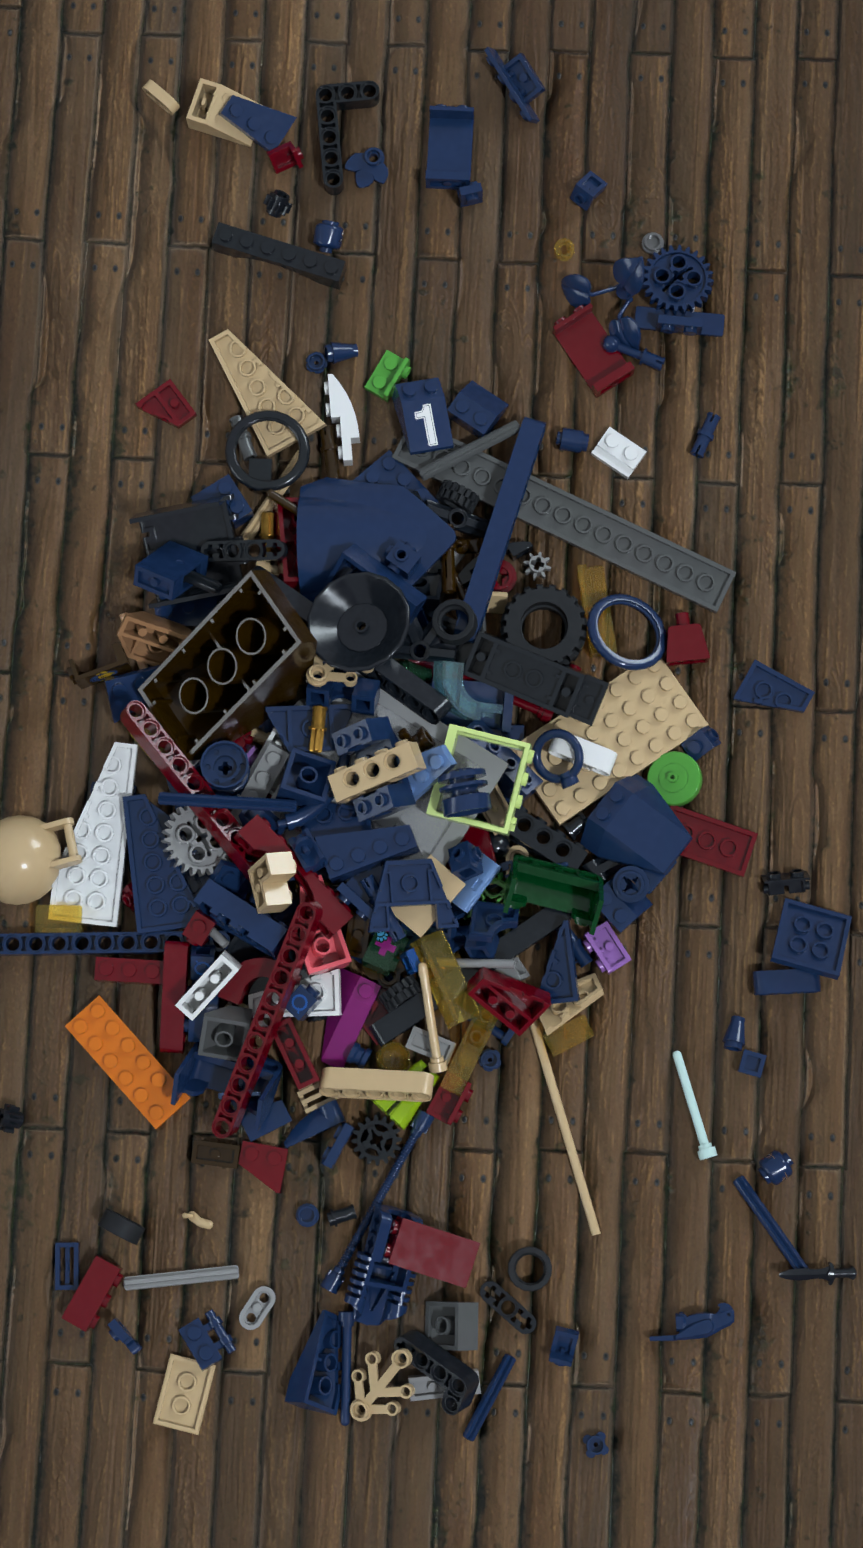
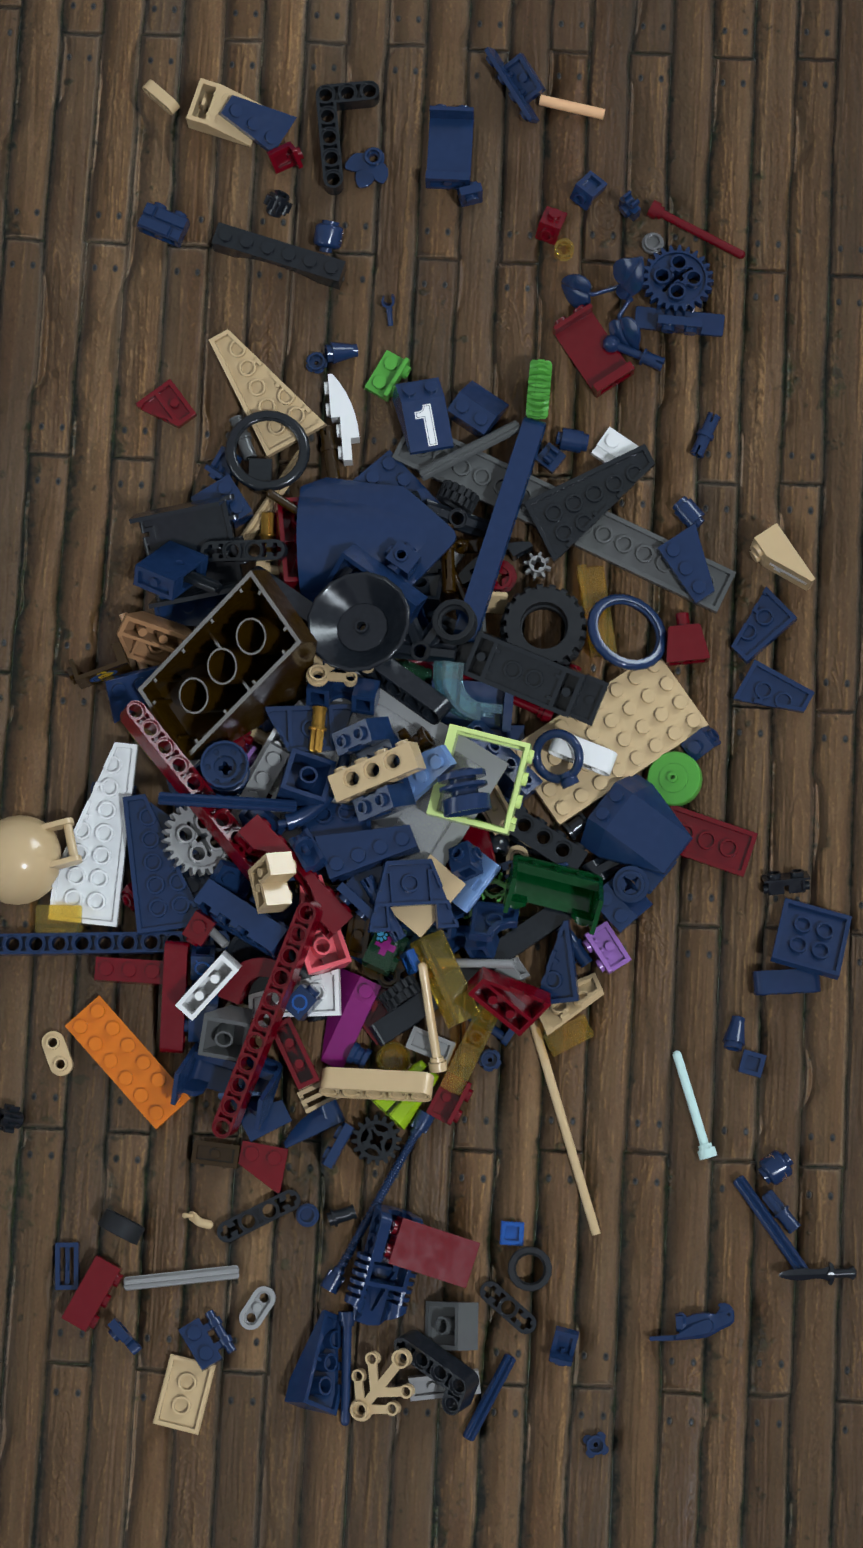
(57, 1053): none -> tan plate
(164, 224): none -> dark blue brick
(219, 467): none -> dark blue bracket
(257, 1213): none -> black beam
(388, 306): none -> dark blue hand
(512, 1233): none -> blue tile
(539, 389): none -> bright green gear
(550, 225): none -> dark red bracket
(550, 458): none -> dark blue tile
(572, 107): none -> light nougat piece
(575, 506): none -> black wing
(629, 206): none -> dark blue plate
(658, 211): none -> dark red piece
(688, 512): none -> dark blue brick
(688, 563): none -> dark blue wing
(763, 626): none -> dark blue wing
(780, 557): none -> tan slope
(780, 1211): none -> dark blue axle

